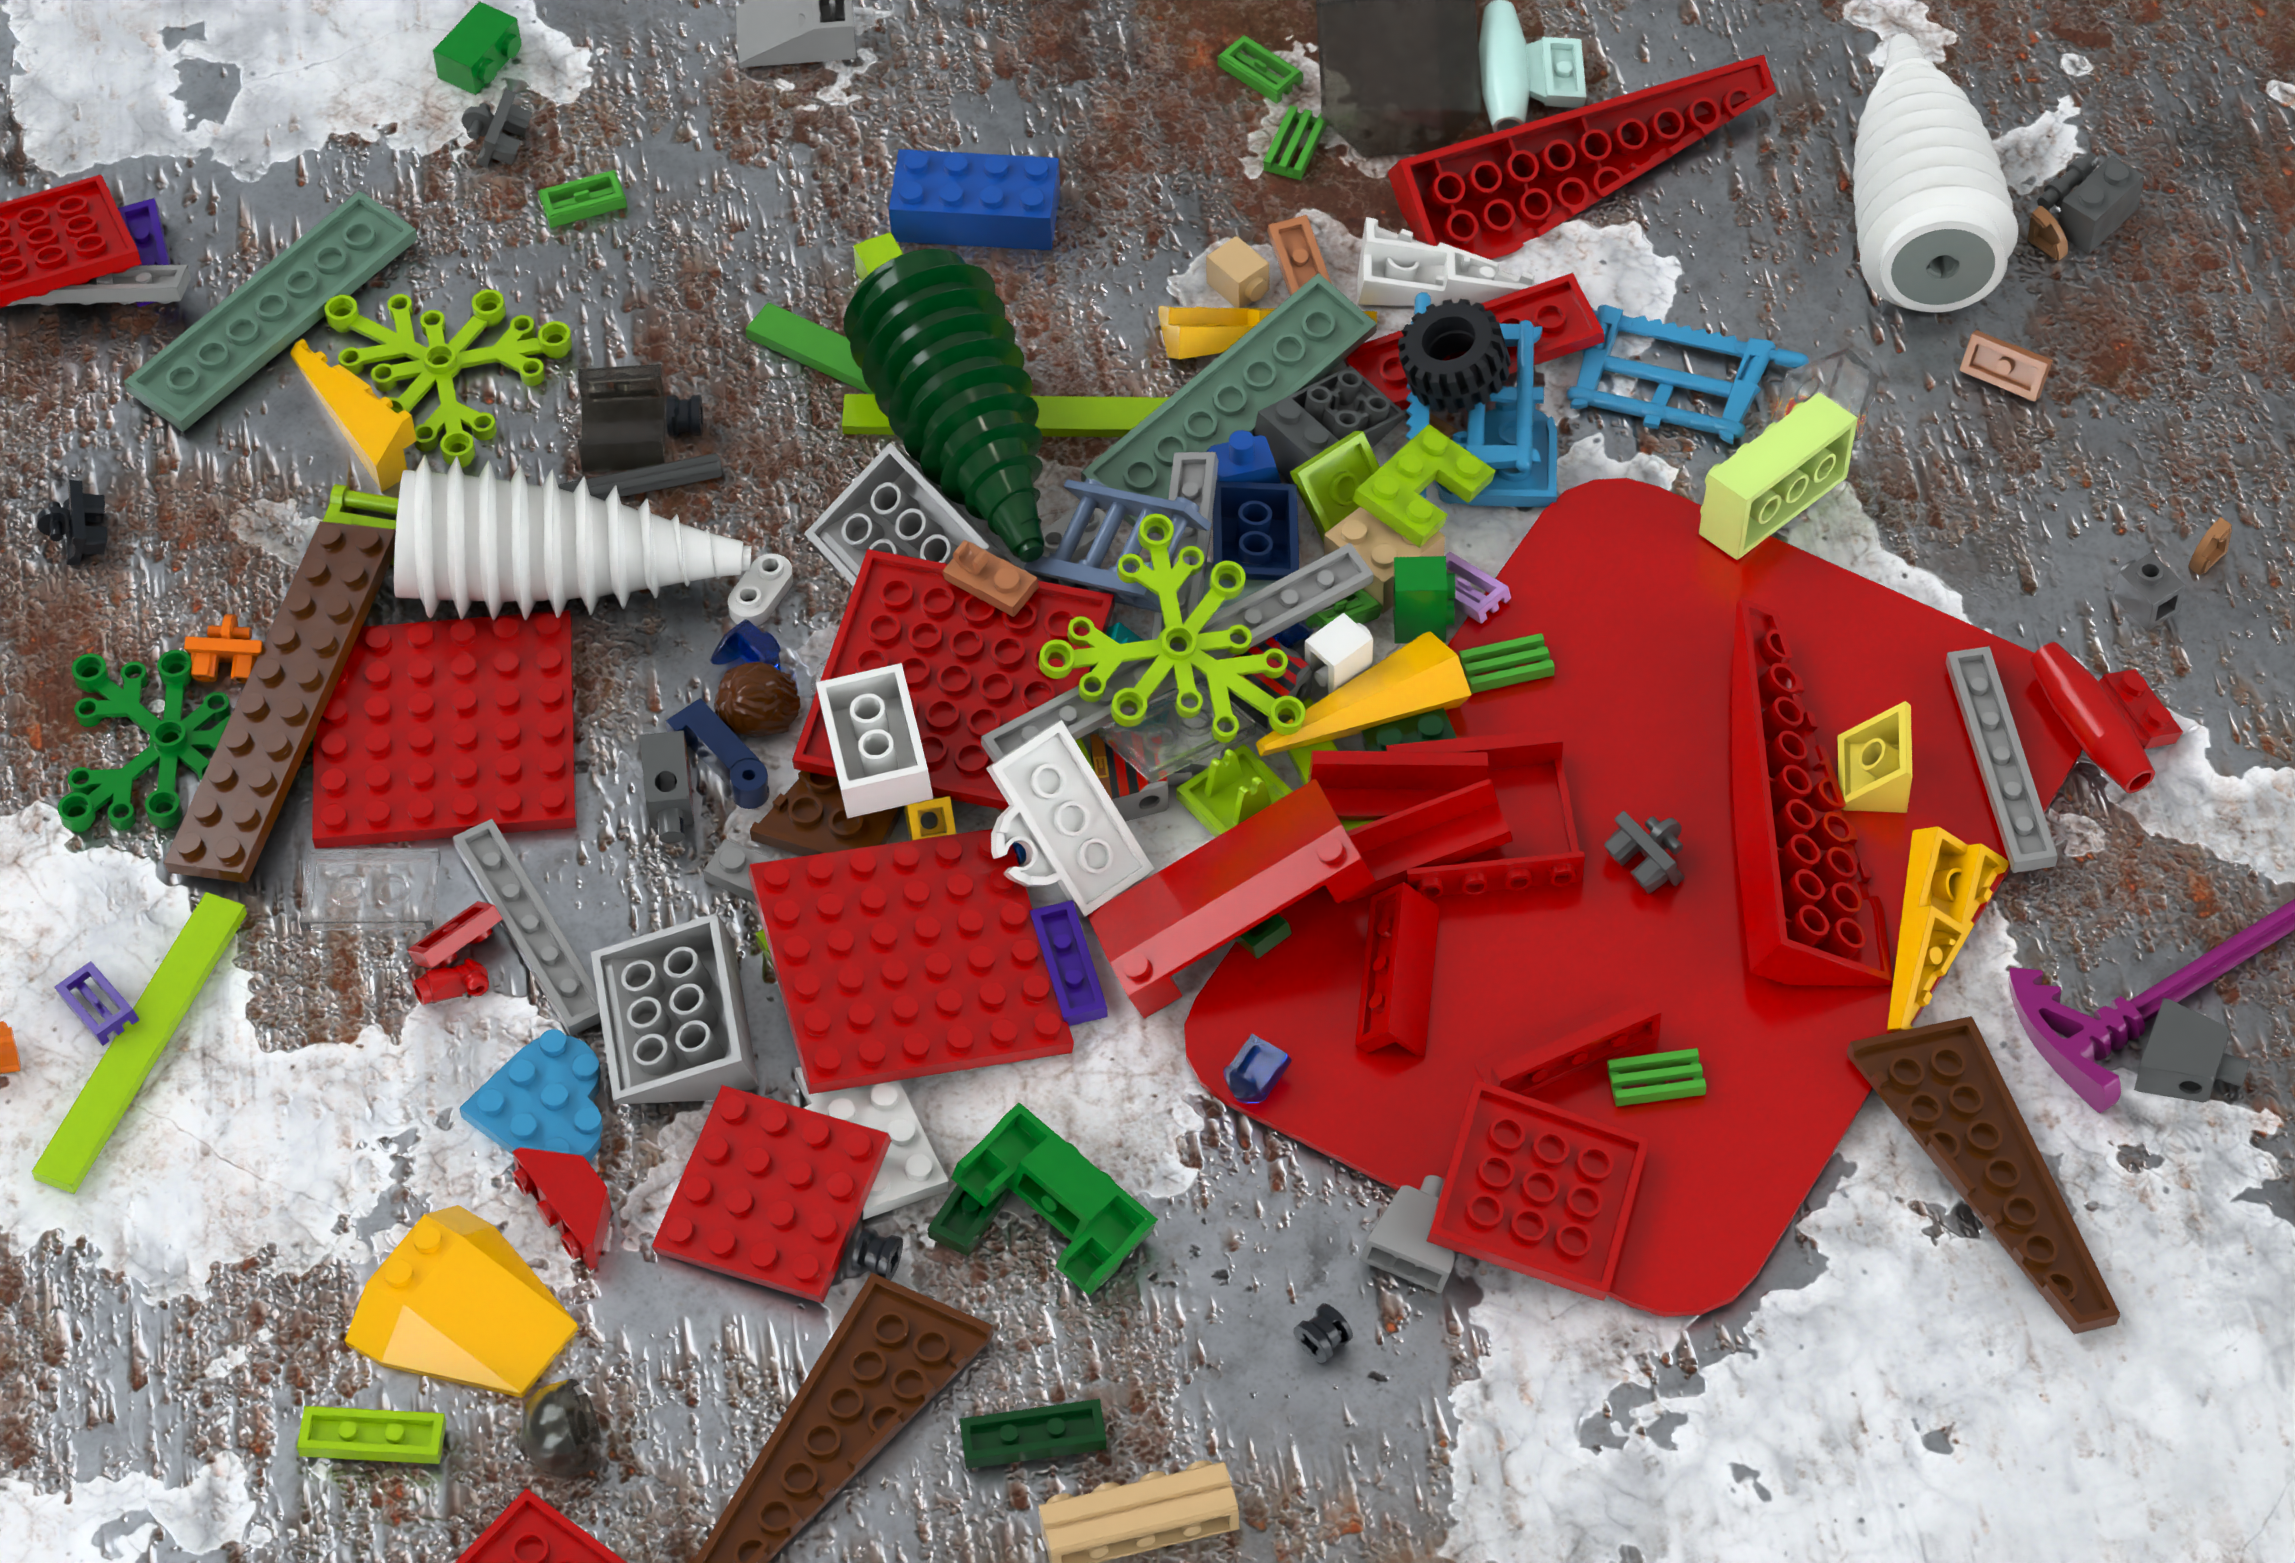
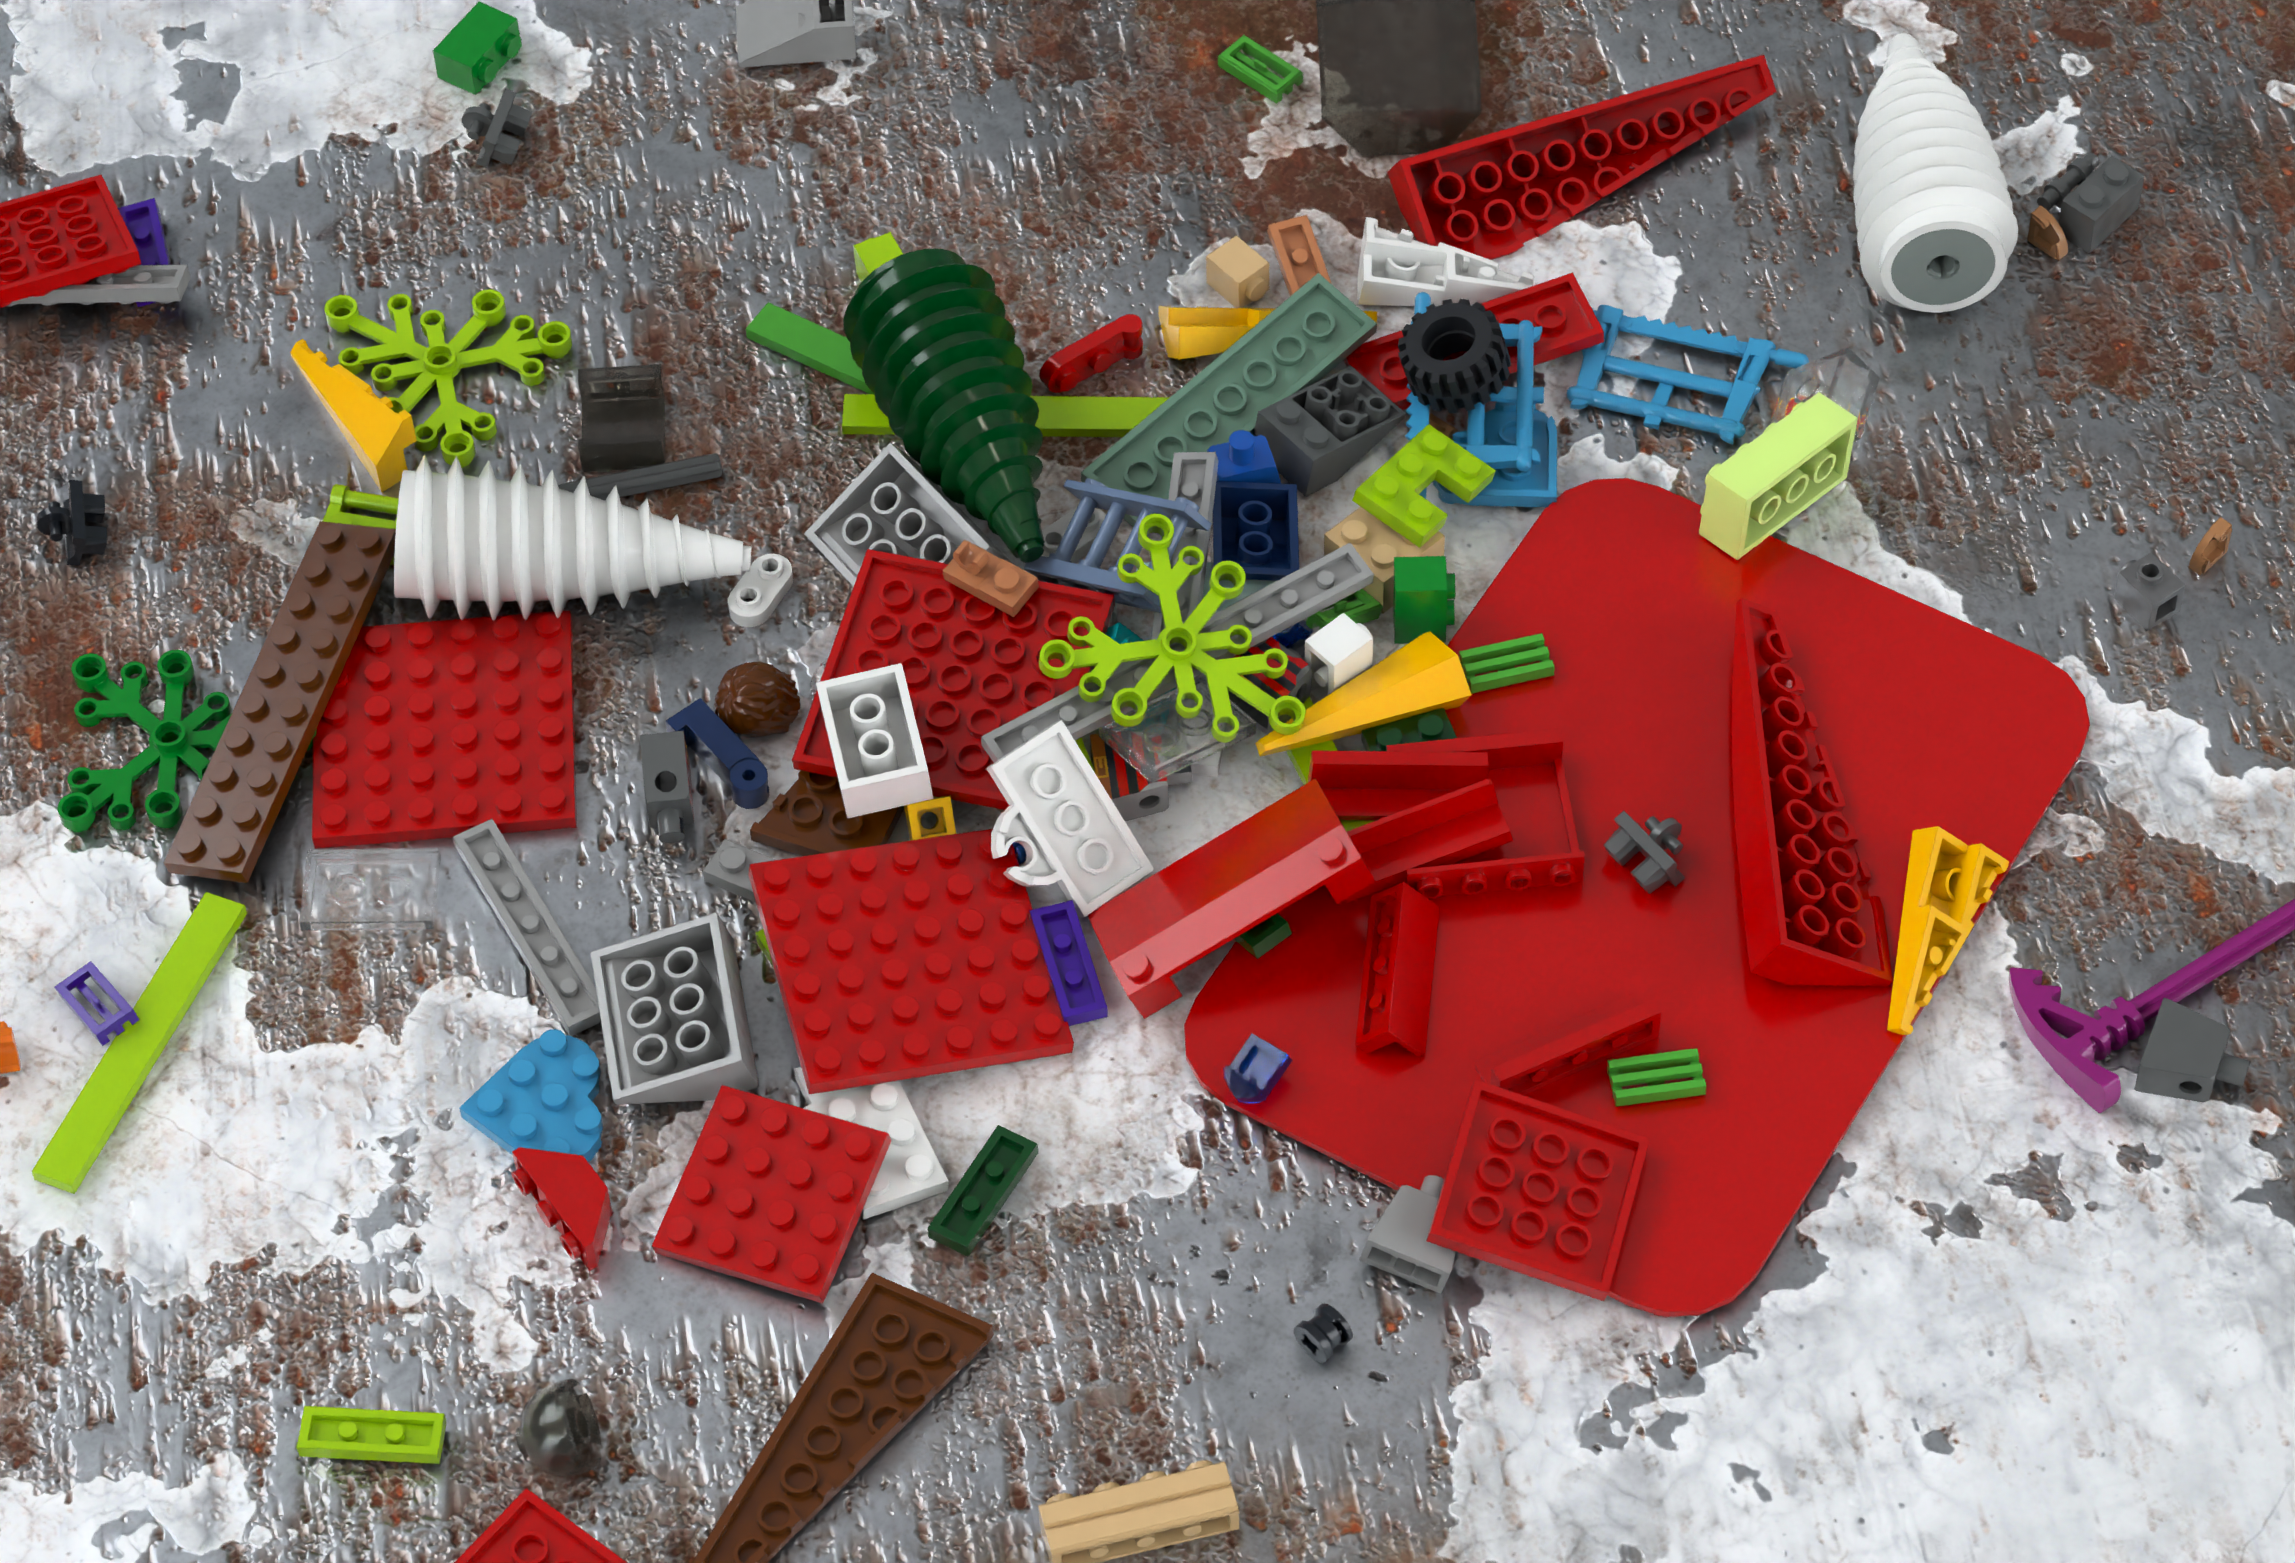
(223, 645): orange hips -> none
(270, 311): sand green plate -> none
(451, 982): red arm -> none
(460, 1308): yellow wedge -> none
(467, 927): plate -> none
(583, 202): bright green tile -> none
(684, 415): black wheel -> none
(748, 643): clear blue plate -> none
(877, 1253): black wheel -> none
(975, 199): blue brick -> none
(1033, 1433): dark green plate -> none
(1063, 1189): green bracket -> none
(1093, 354): none -> red plate
(1231, 790): lime plate -> none
(1303, 120): bright green tile -> none
(1331, 479): lime plate -> none
(1468, 598): lavender tile -> none
(1514, 70): light aqua plate -> none
(1877, 762): light yellow slope -> none
(1968, 1124): reddish brown wing -> none
(2001, 760): light grey plate -> none
(2005, 365): nougat plate -> none
(2108, 716): red plate -> none

